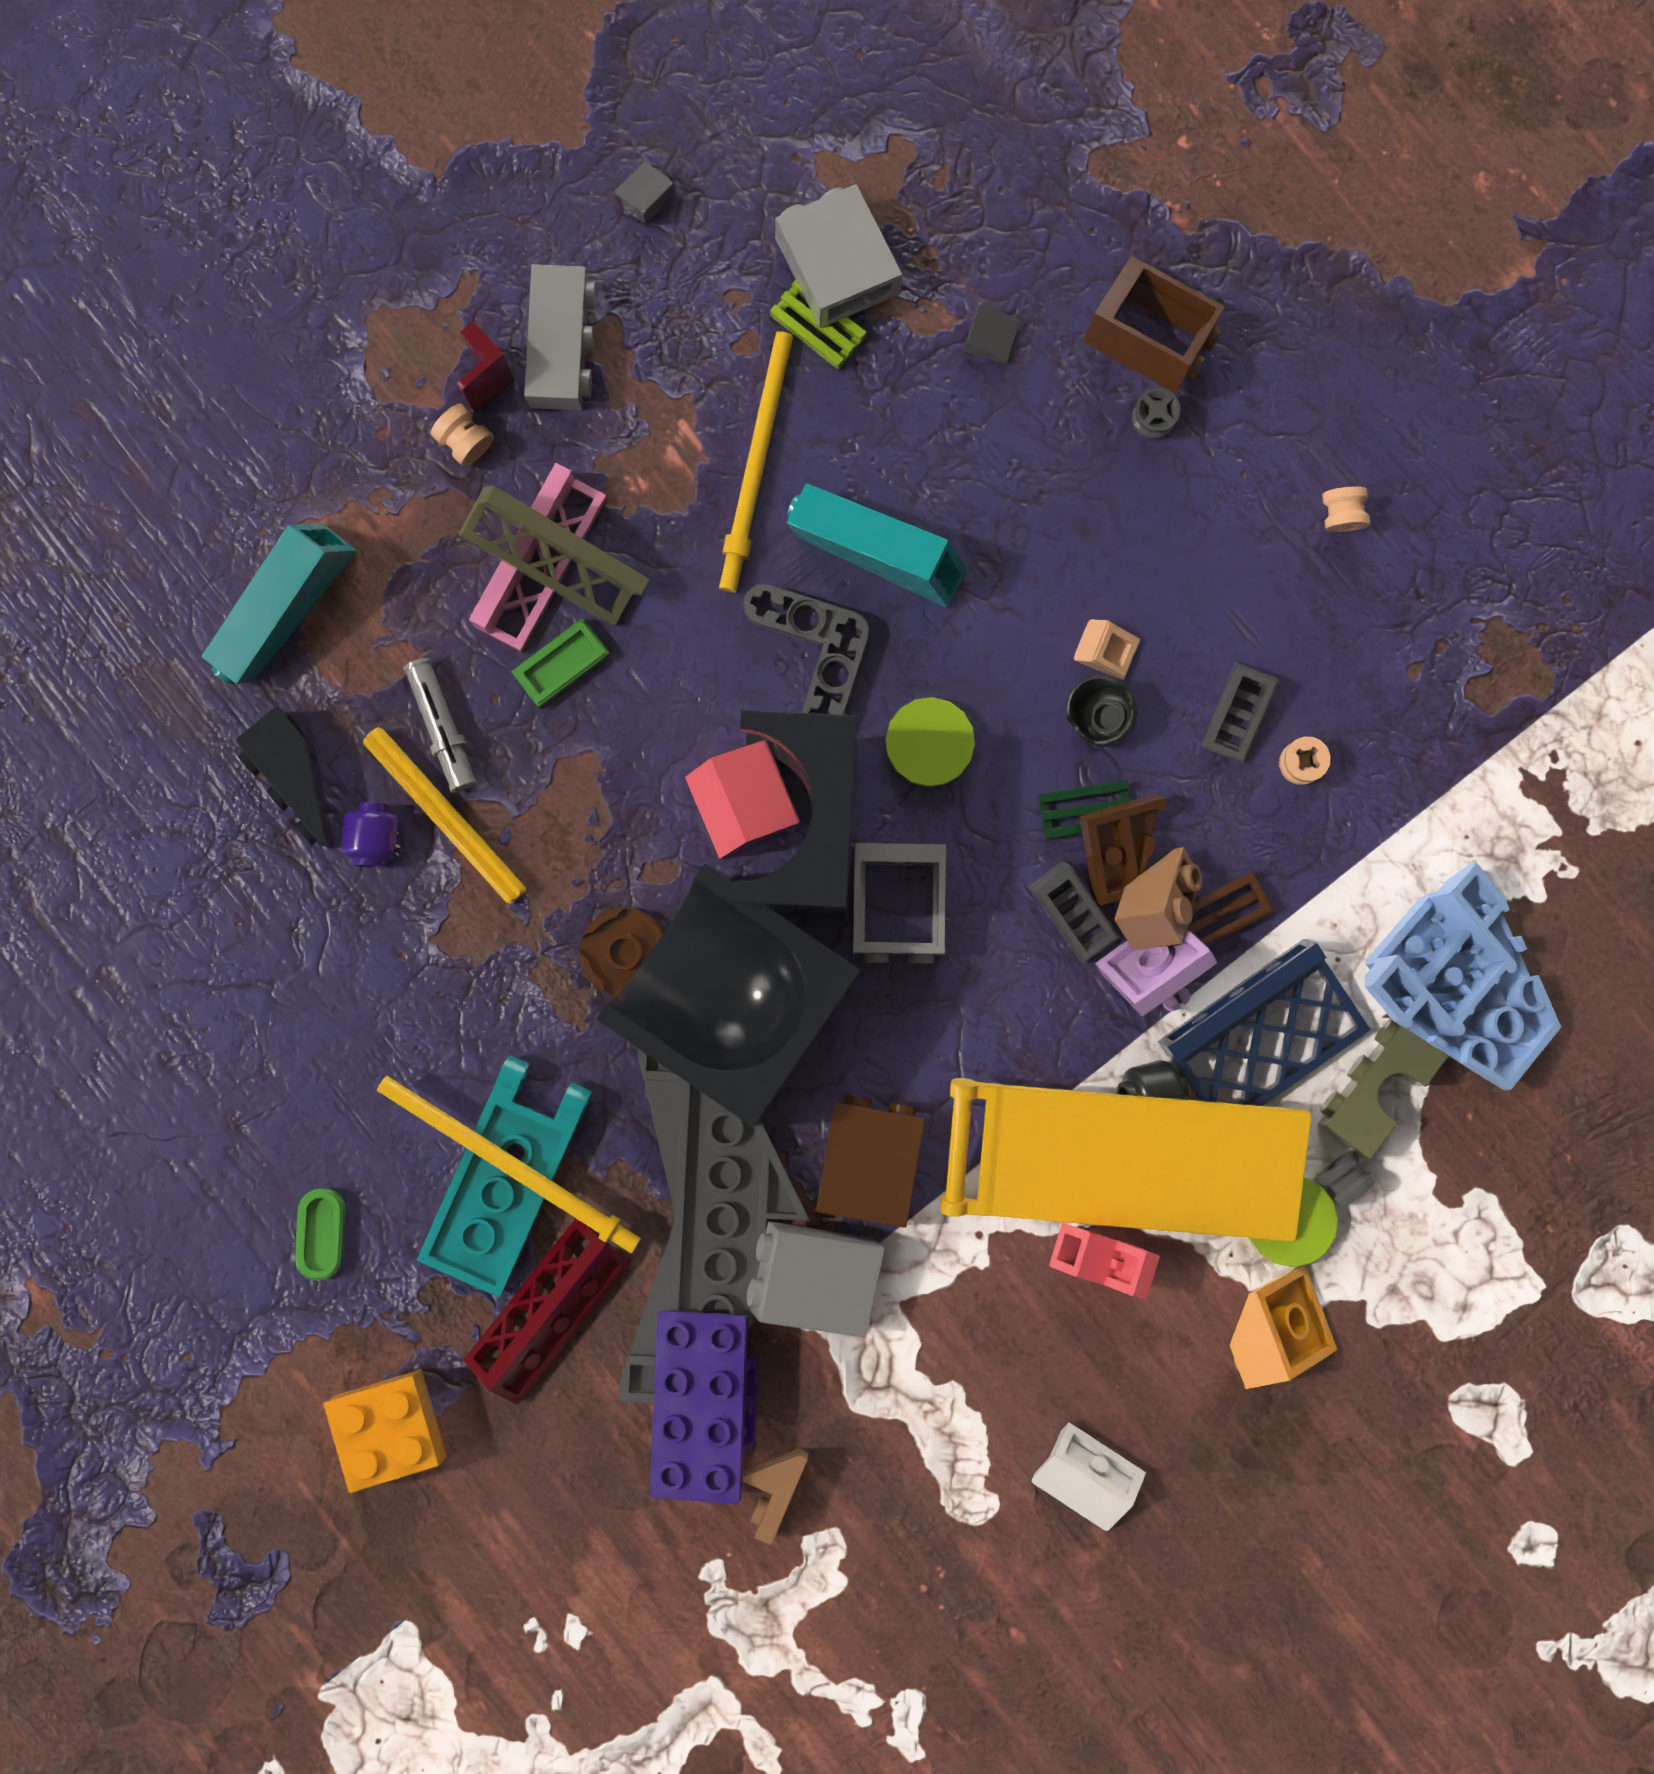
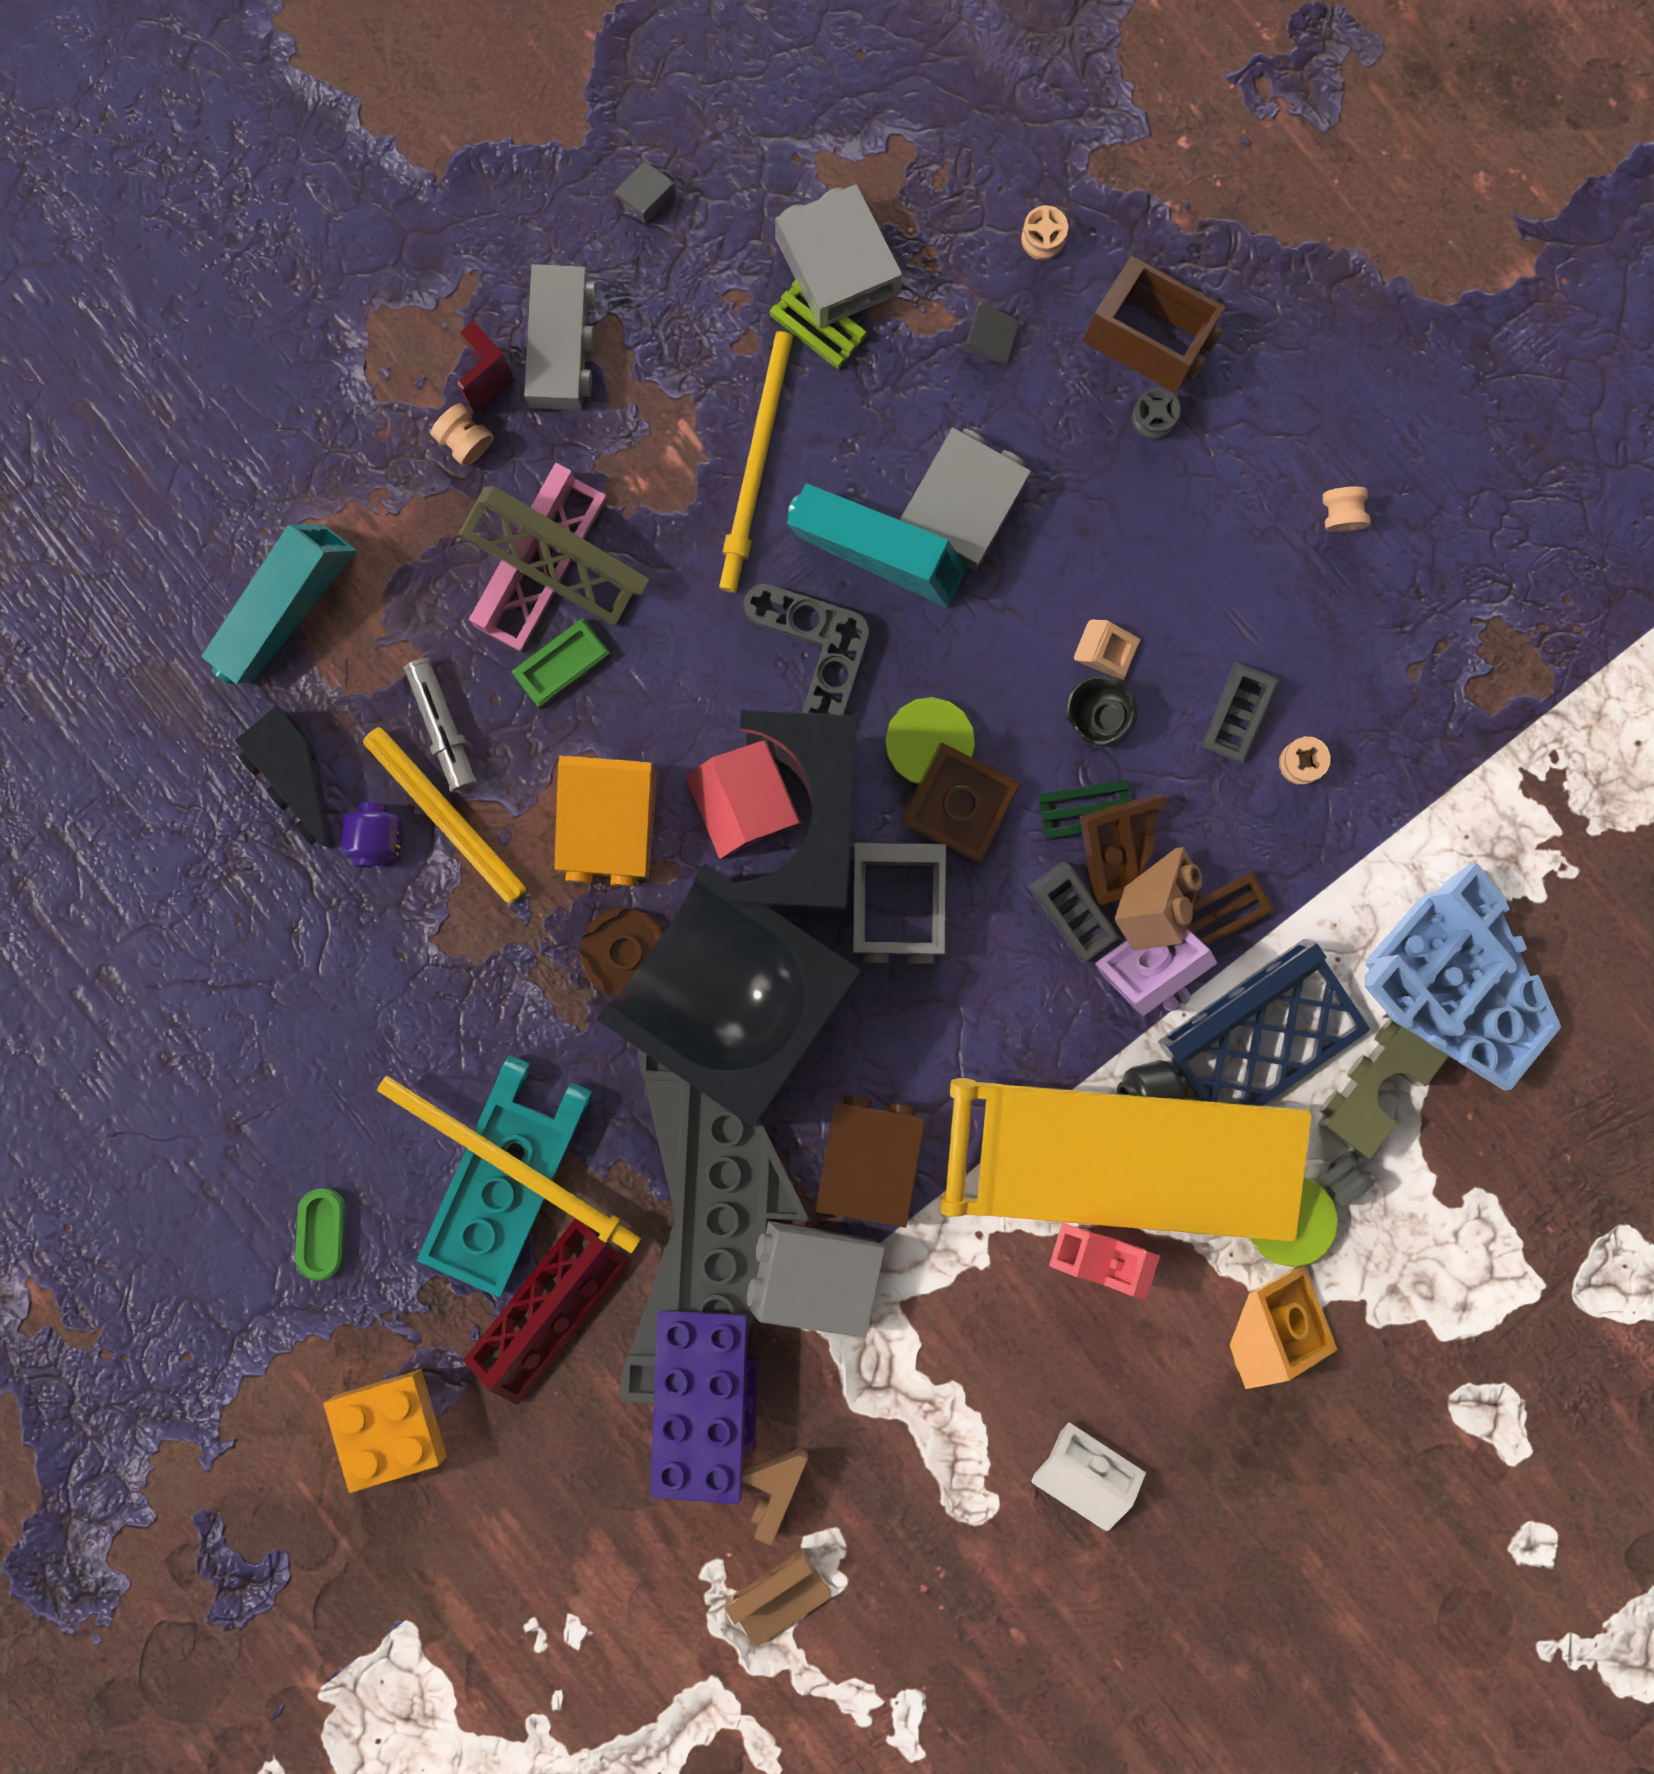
(604, 819): none -> light orange slope
(778, 1598): none -> medium nougat panel
(960, 802): none -> reddish brown tile
(967, 494): none -> light grey brick
(1046, 222): none -> light nougat wheel

